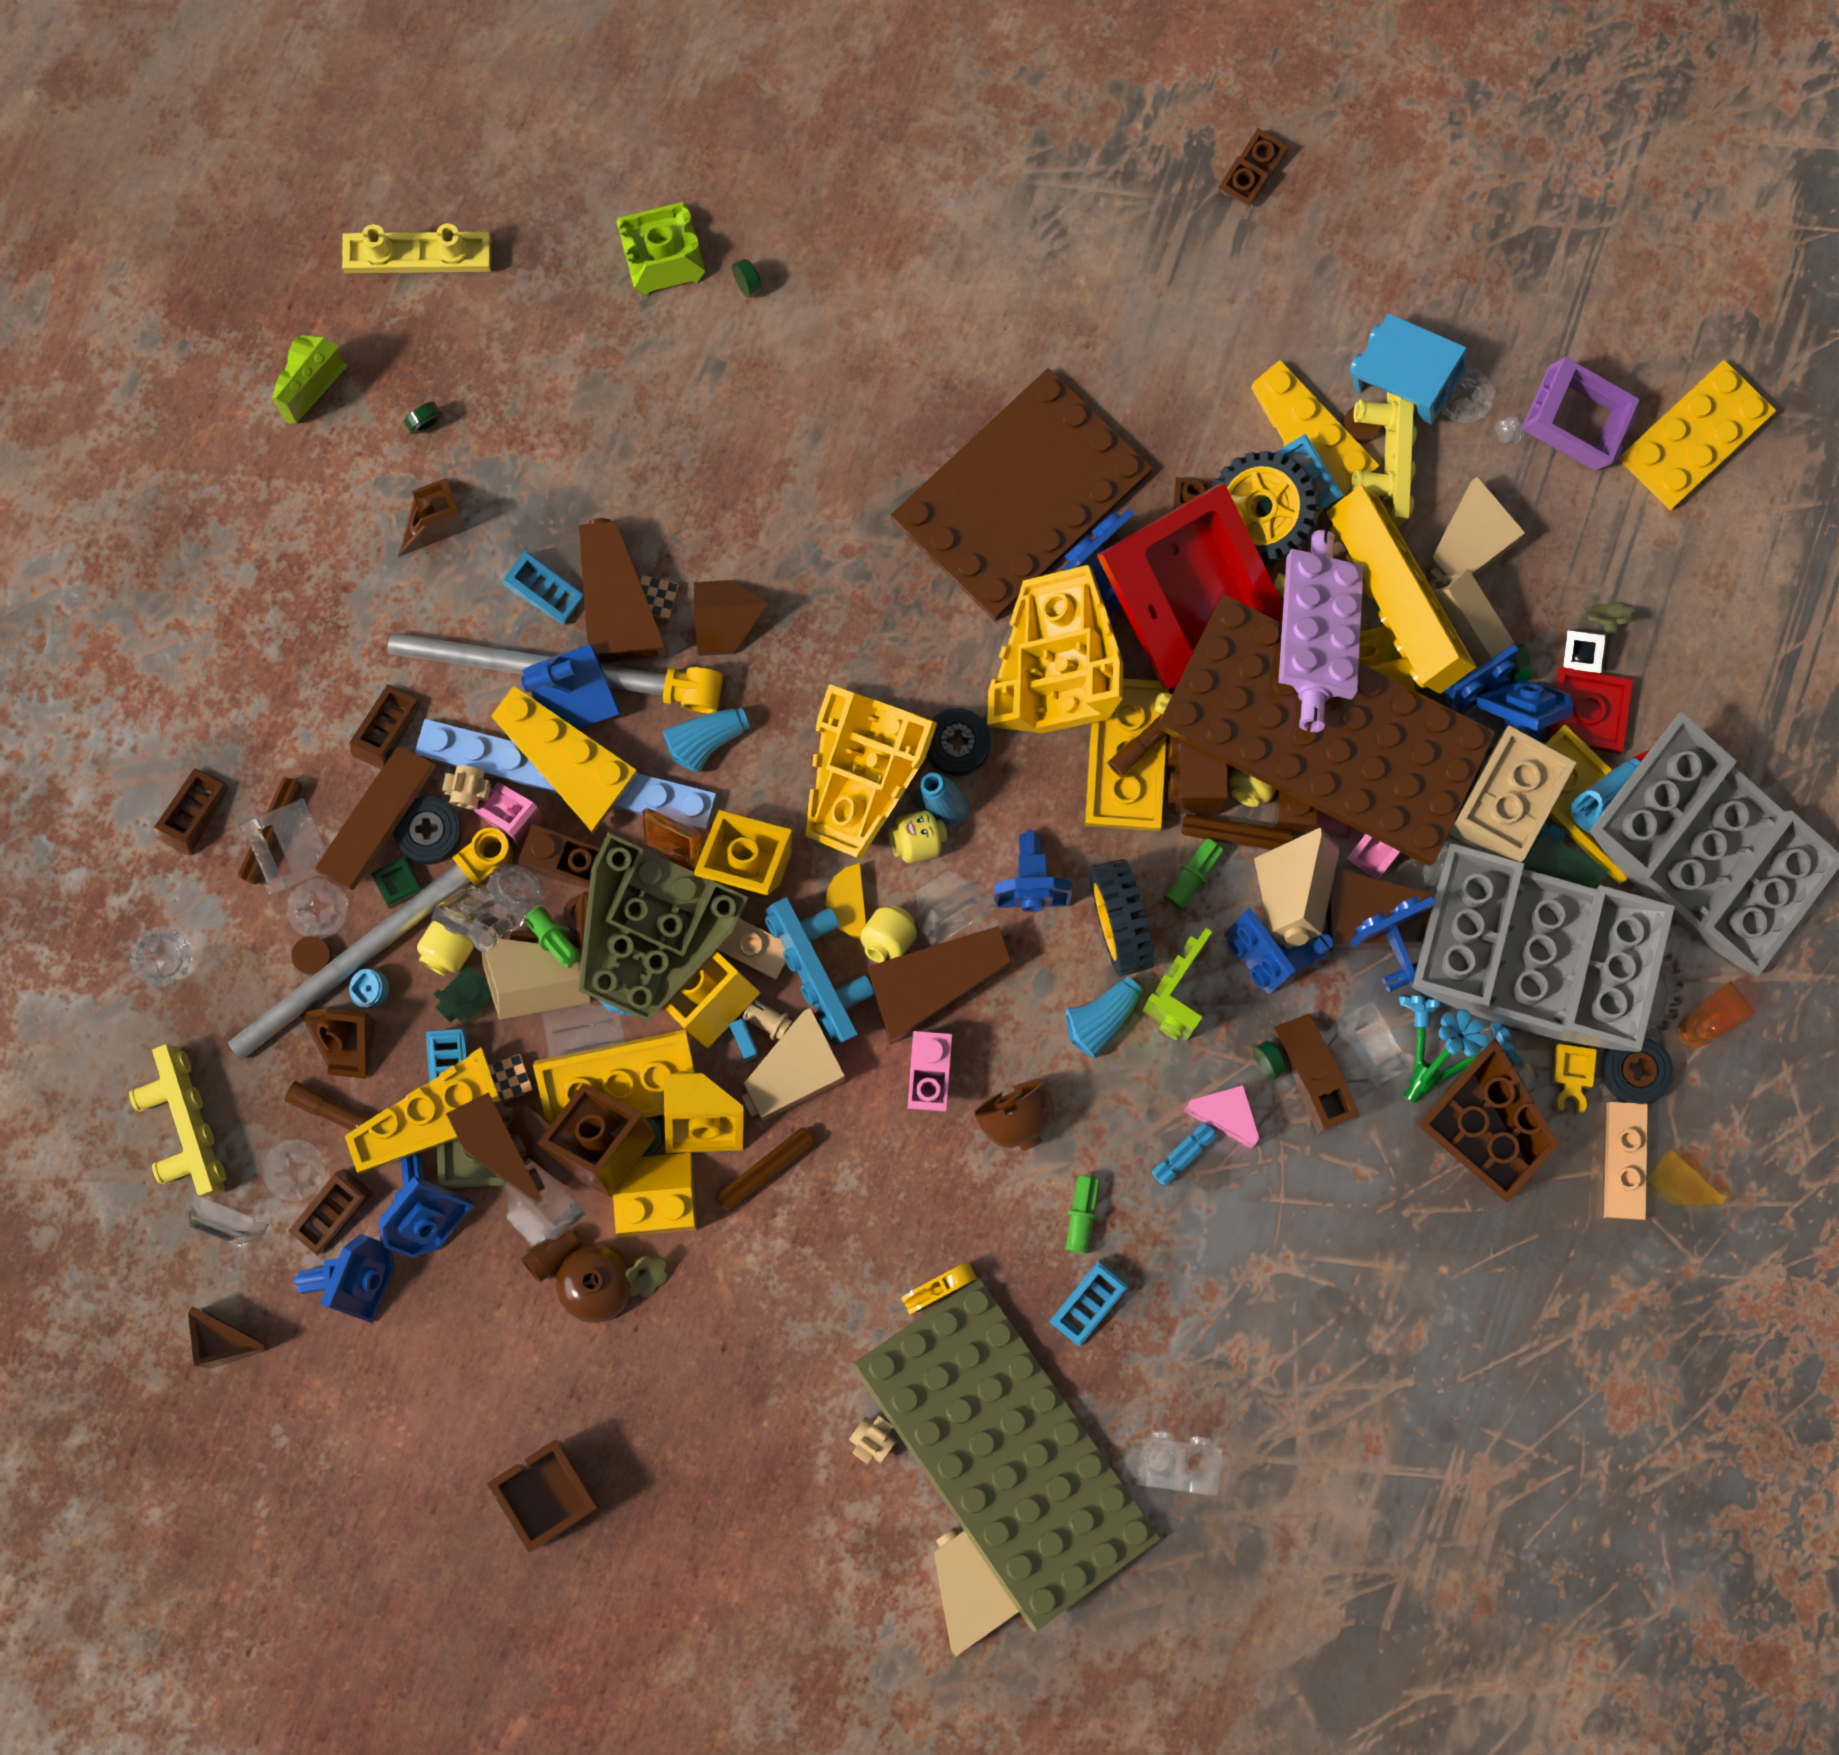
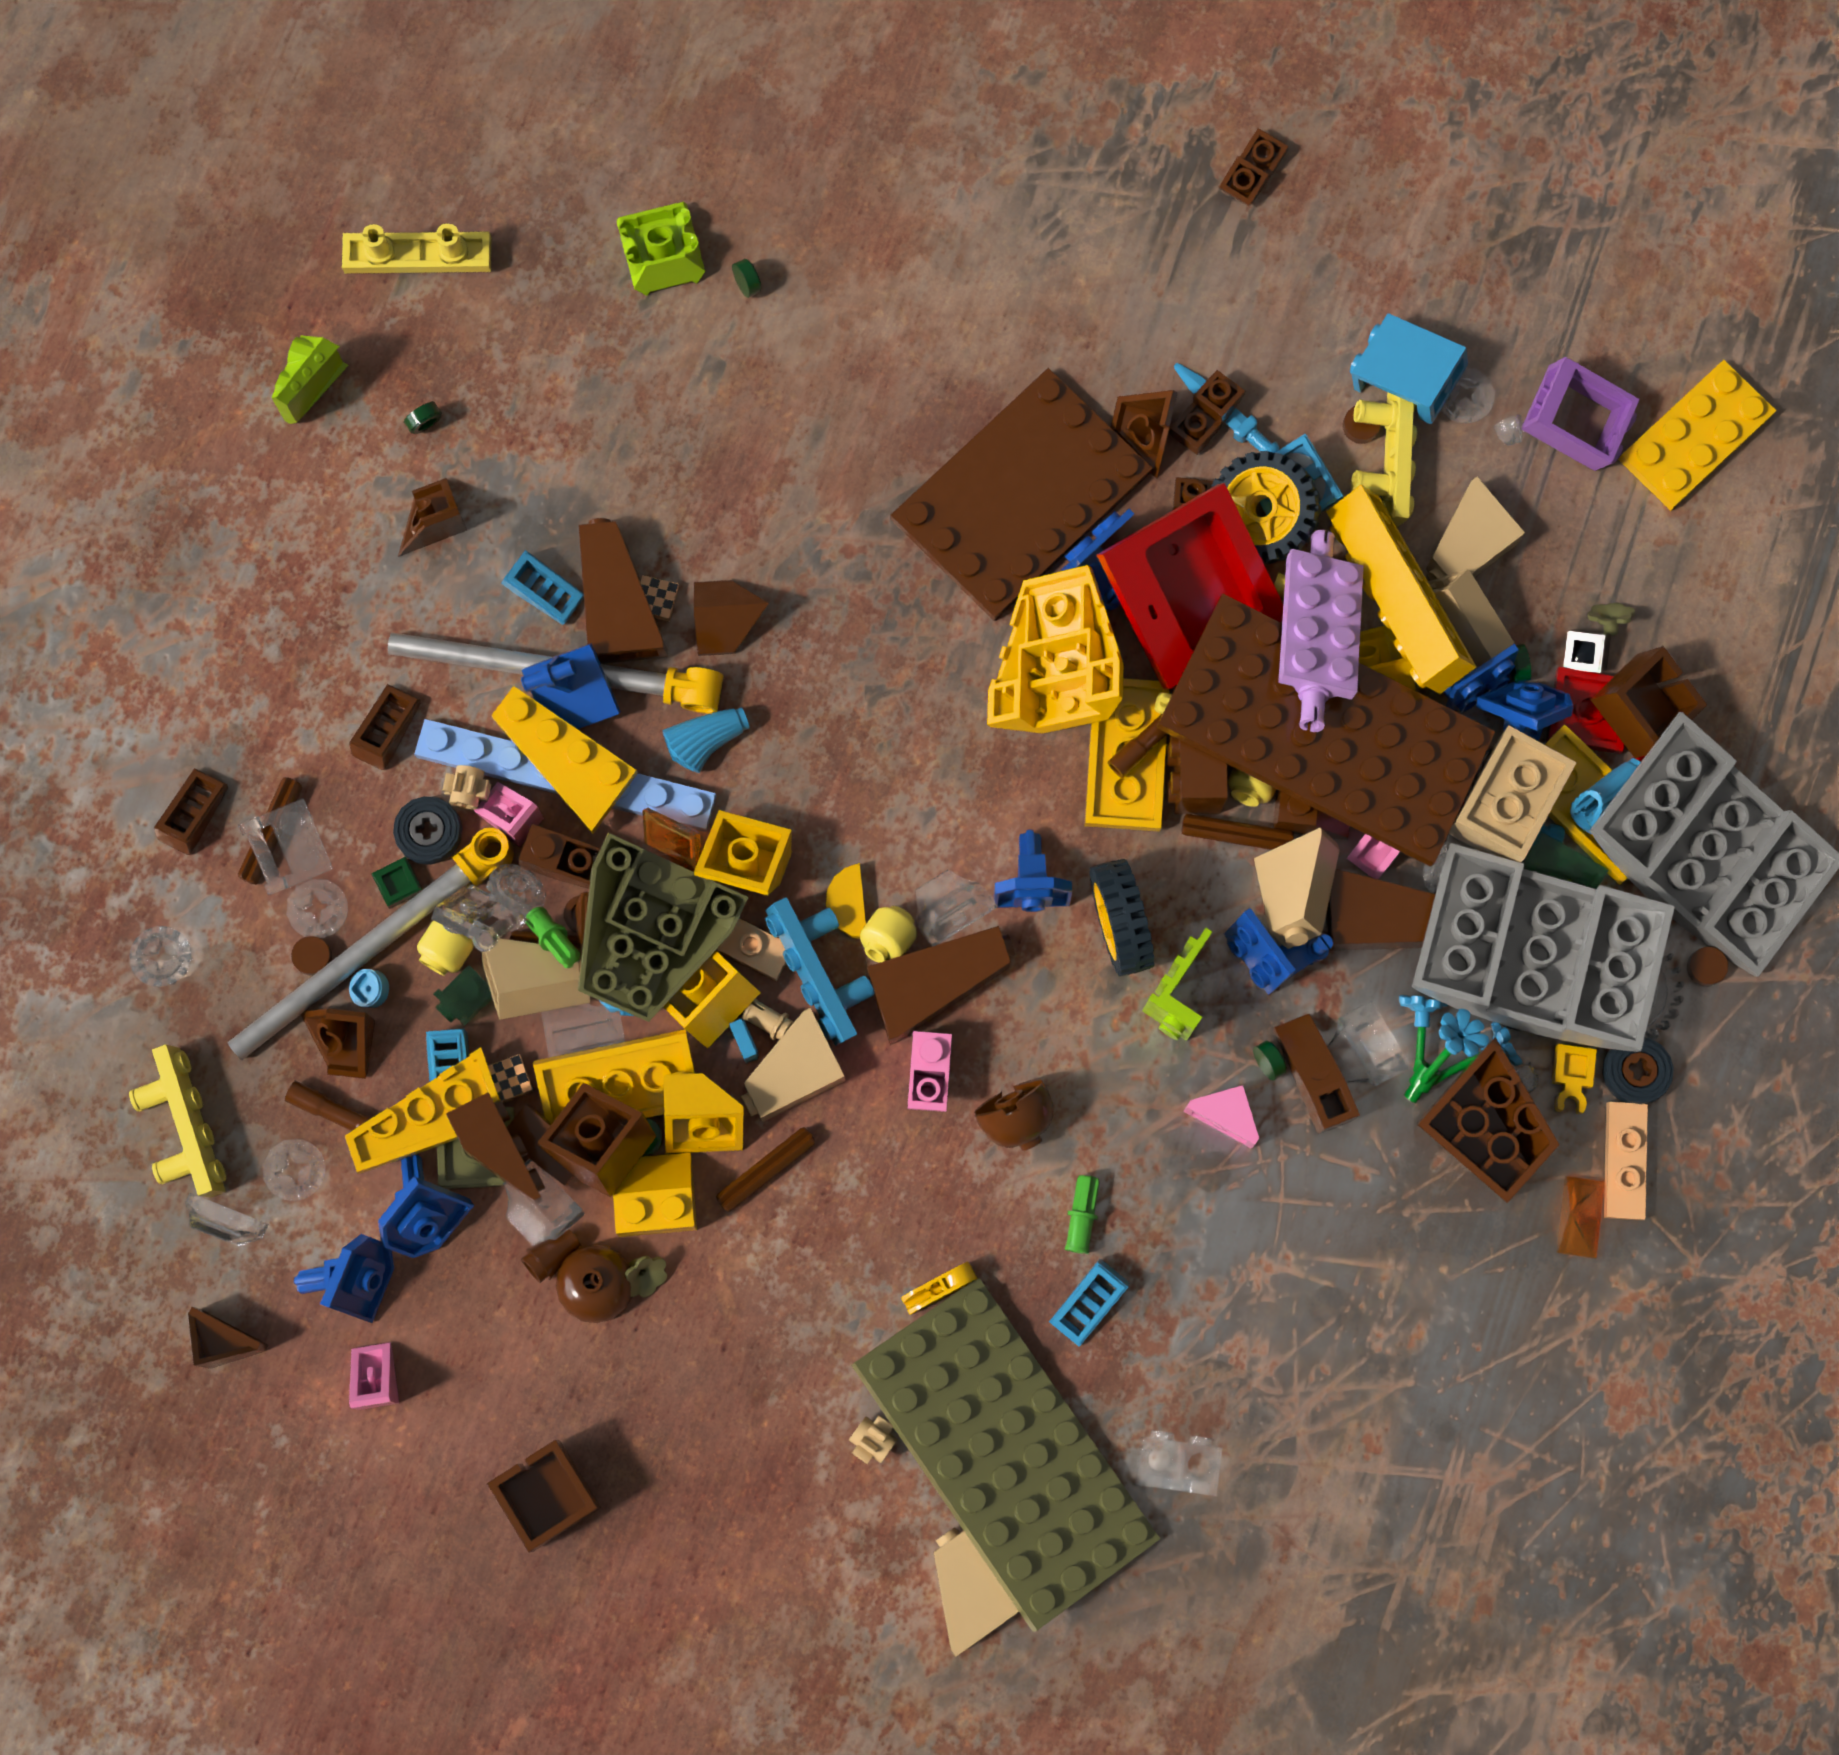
(352, 1186): reddish brown slope -> none
(372, 1377): none -> bright pink slope
(375, 818): reddish brown slope -> none
(862, 767): yellow wedge -> none
(917, 836): light yellow head -> none
(942, 799): dark azure piece -> none
(970, 756): black bush -> none
(1096, 1023): dark azure piece -> none
(1145, 423): none -> reddish brown slope
(1184, 1154): dark azure axle -> none
(1194, 874): bright green axle -> none
(1207, 412): none -> reddish brown slope
(1243, 427): none -> dark azure sword
(1298, 412): yellow wing -> none
(1381, 925): blue plate -> none
(1580, 1217): none -> clear orange slope
(1637, 705): none -> reddish brown piece
(1681, 1184): clear yellow tile -> none
(1707, 966): none -> reddish brown tile
(1717, 1014): clear orange piece -> none

